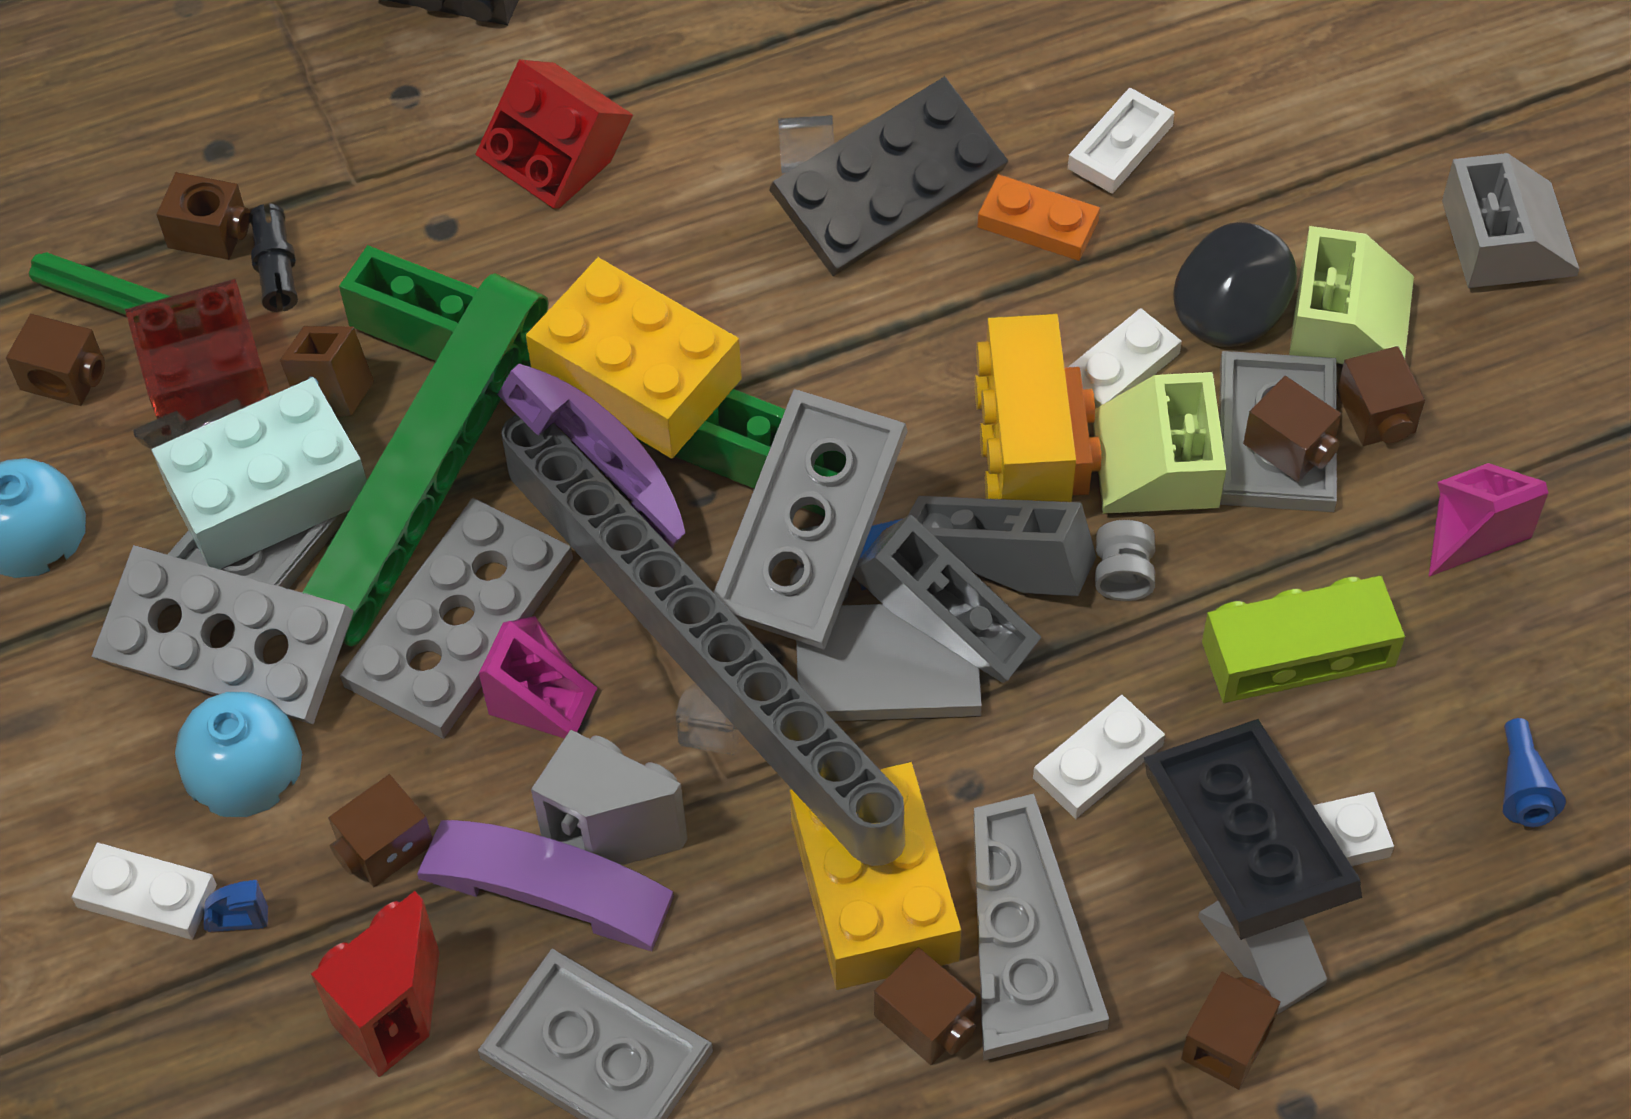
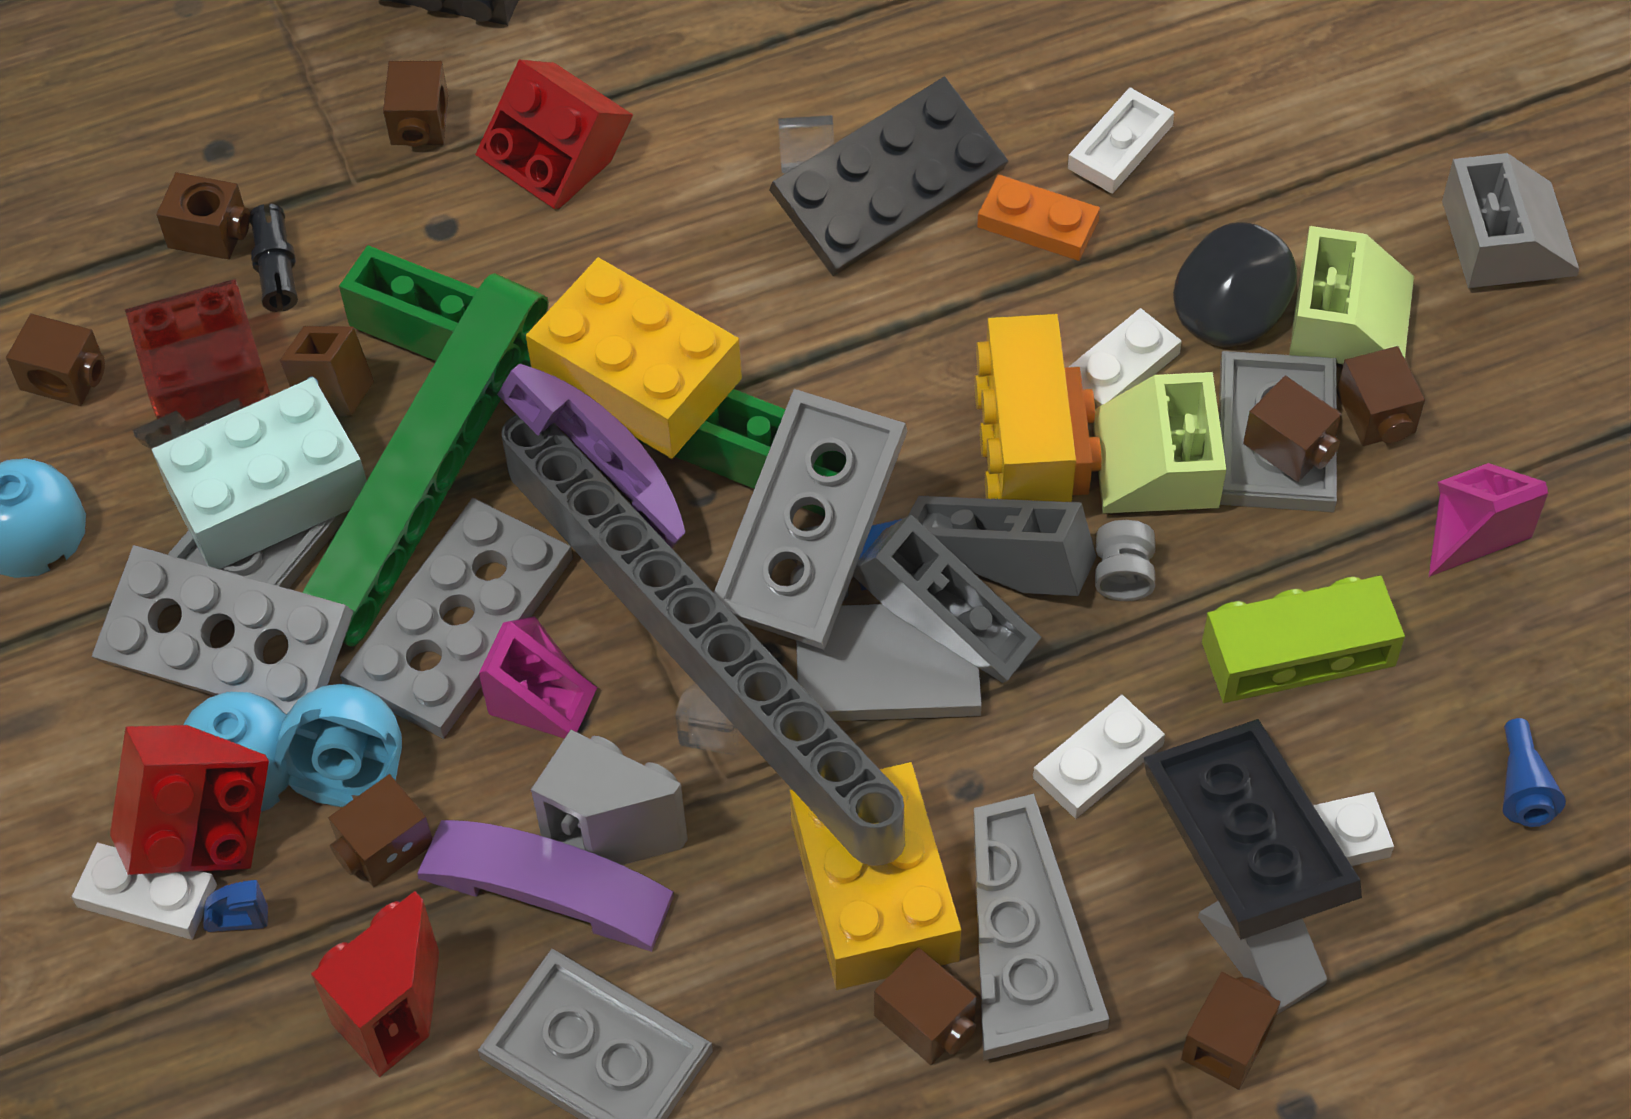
(89, 283): green axle -> none
(186, 801): none -> red slope
(338, 743): none -> medium azure cylinder
(416, 103): none -> reddish brown brick

